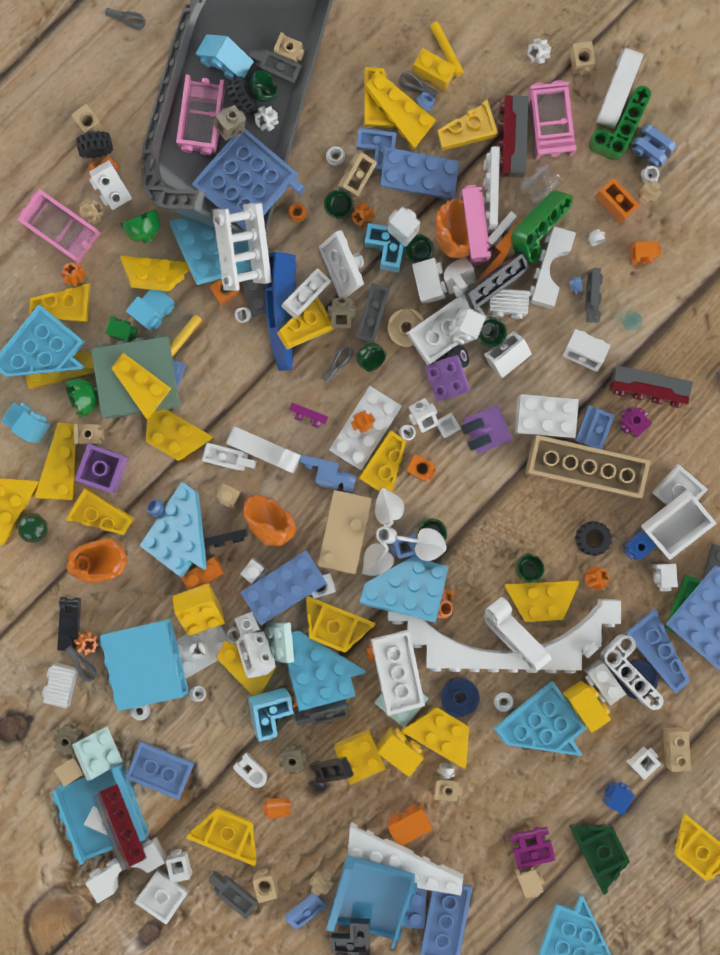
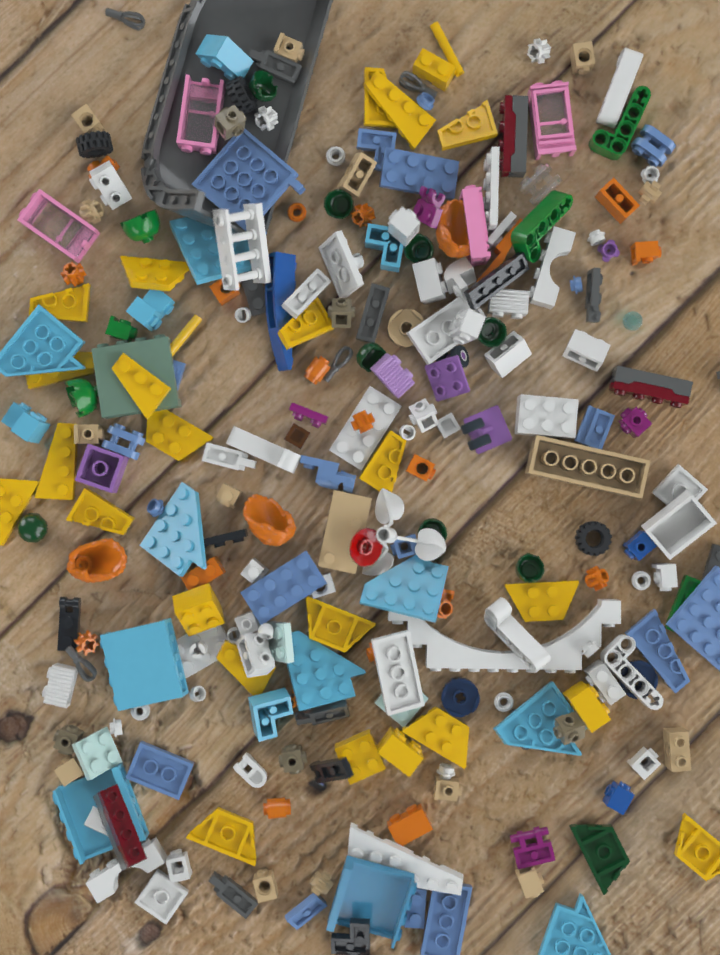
(116, 727): none -> white plate
(118, 431): none -> medium blue brick
(265, 631): none -> white hinge
(297, 436): none -> reddish brown plate
(317, 369): none -> orange brick
(371, 547): none -> red dish
(393, 375): none -> lavender brick
(428, 207): none -> magenta plate
(569, 728): none -> dark tan brick
(614, 252): none -> medium lavender plate
(646, 583): none -> white plate

